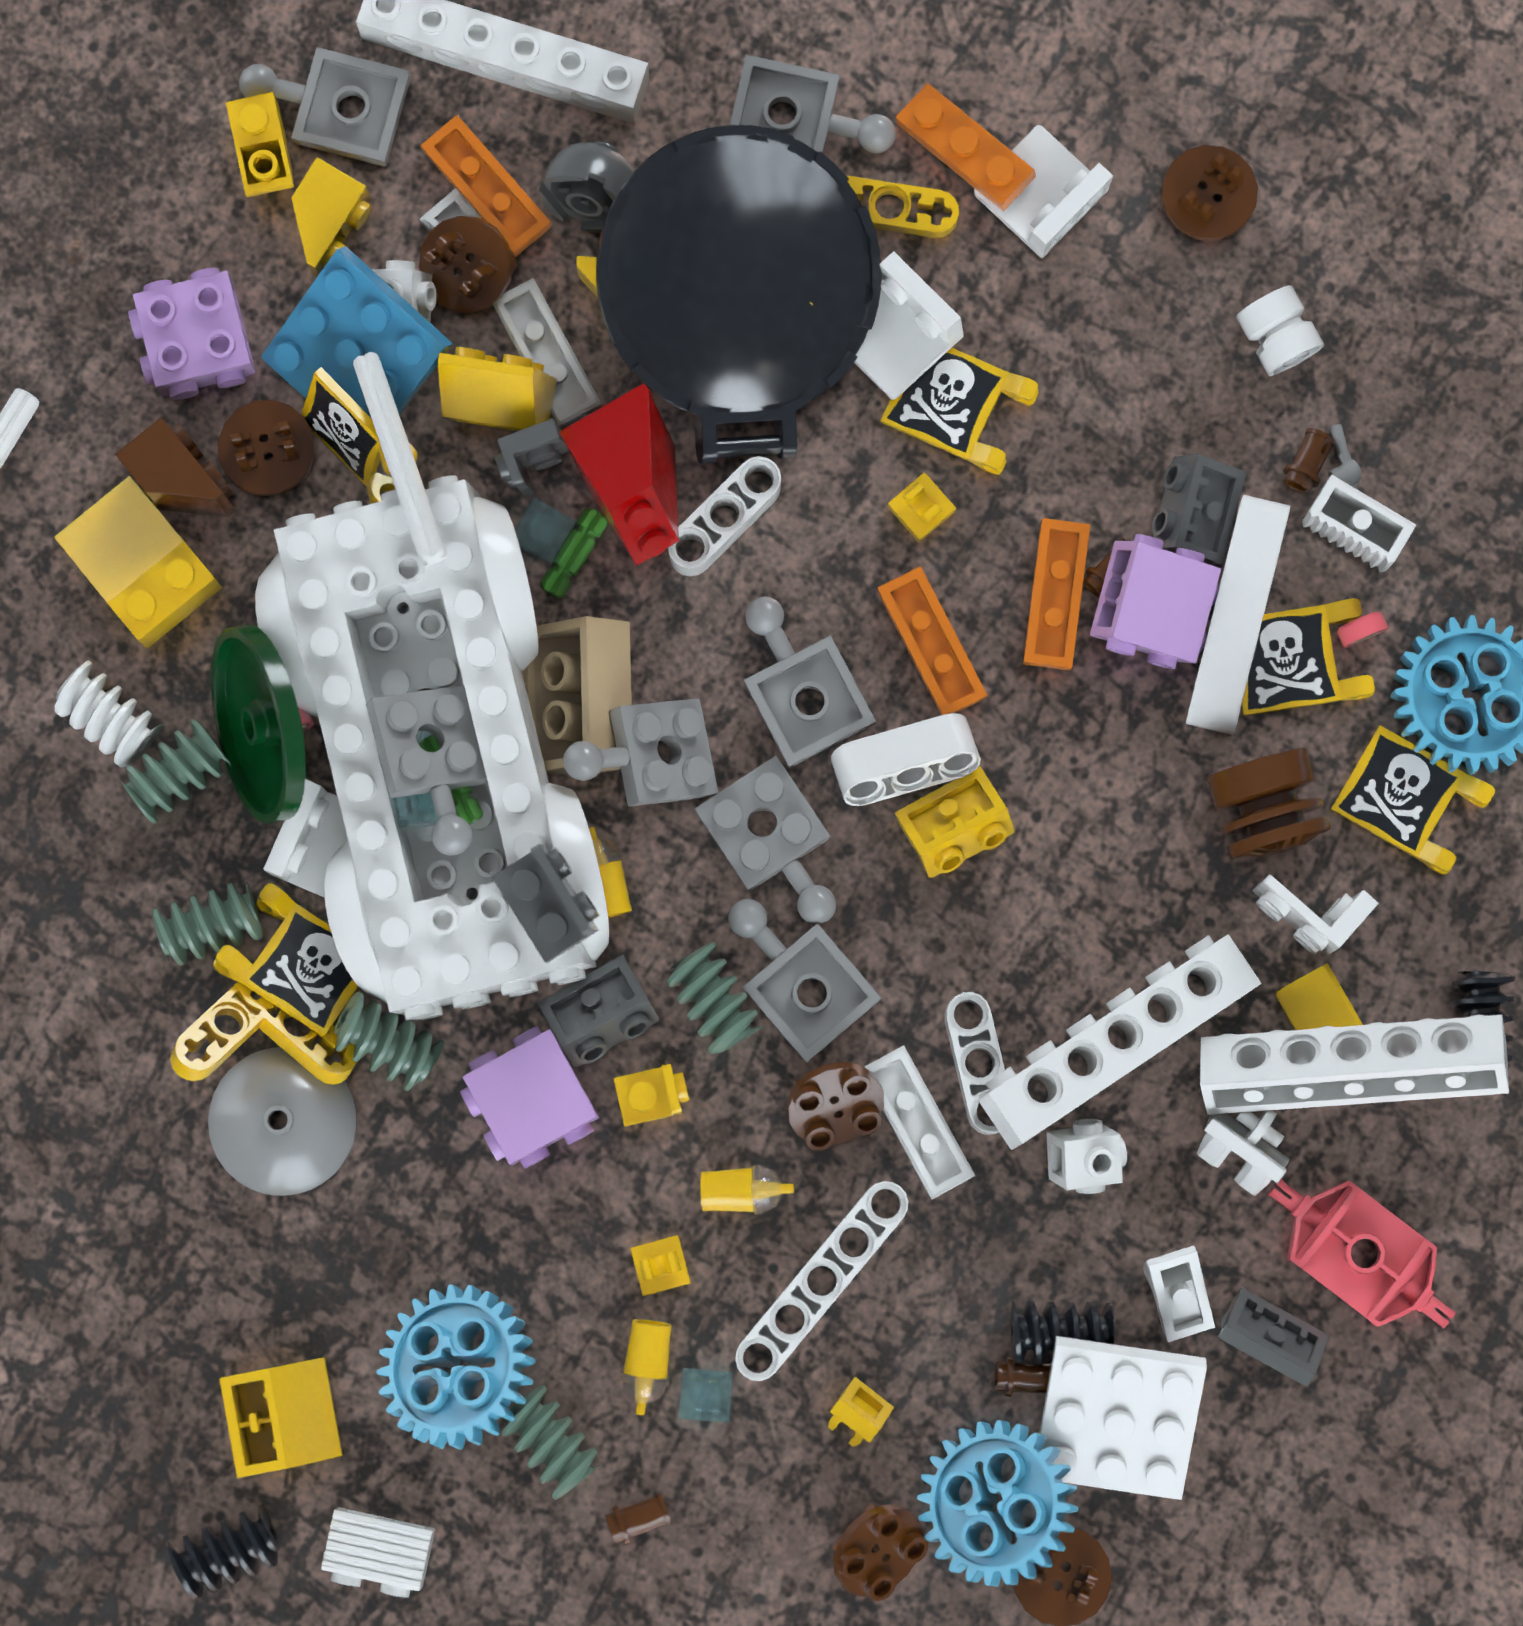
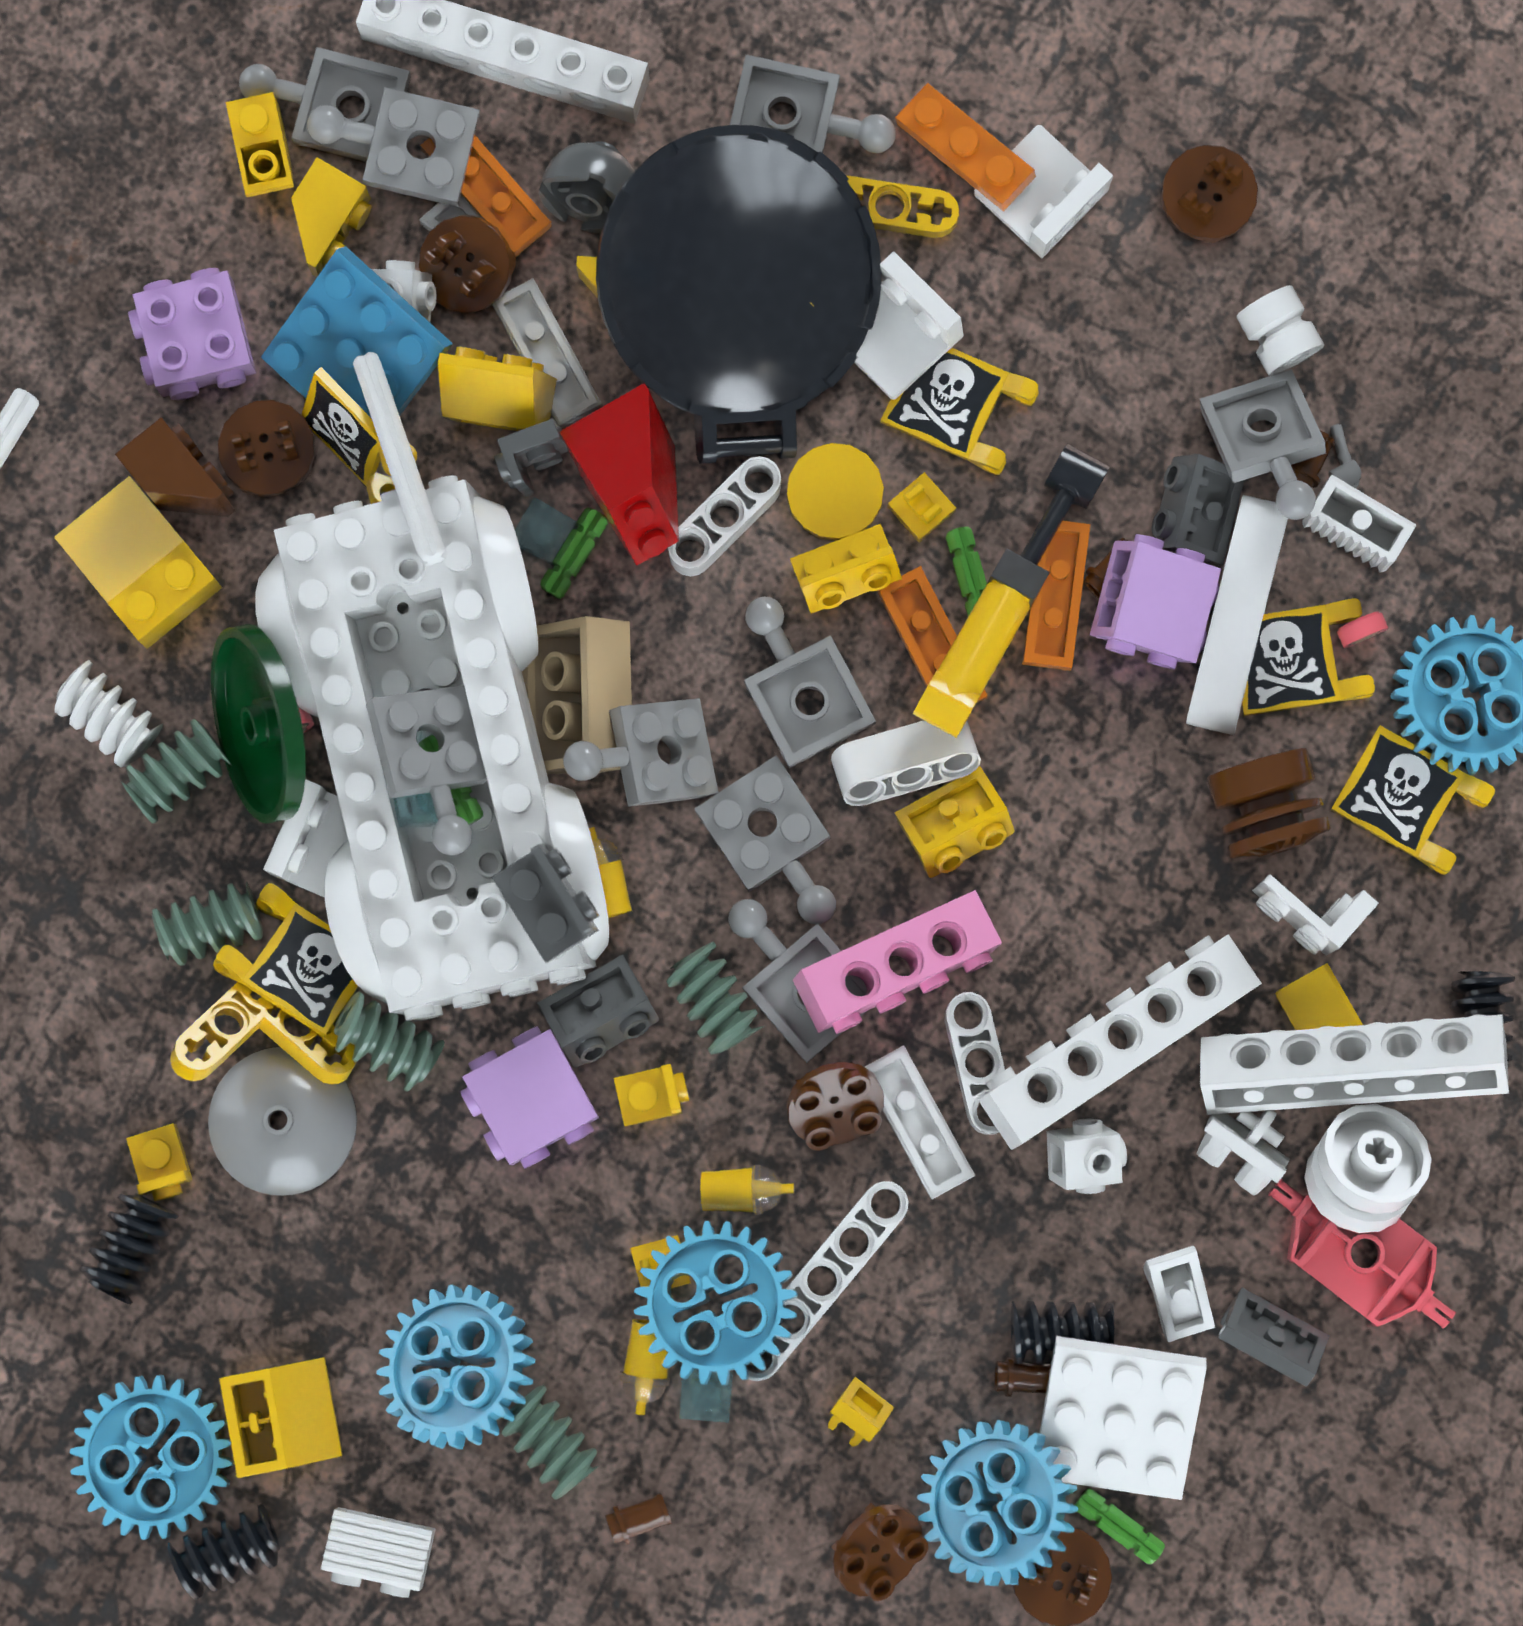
(127, 1245): none -> black piece
(159, 1162): none -> yellow bracket
(188, 1483): none -> medium azure gear
(398, 121): none -> light grey plate
(731, 1346): none -> medium azure gear
(835, 491): none -> yellow tile
(846, 569): none -> yellow bracket
(959, 921): none -> bright pink brick
(966, 565): none -> bright green axle
(1005, 600): none -> piece
(1119, 1526): none -> bright green axle
(1255, 453): none -> light grey plate
(1367, 1168): none -> white wheel

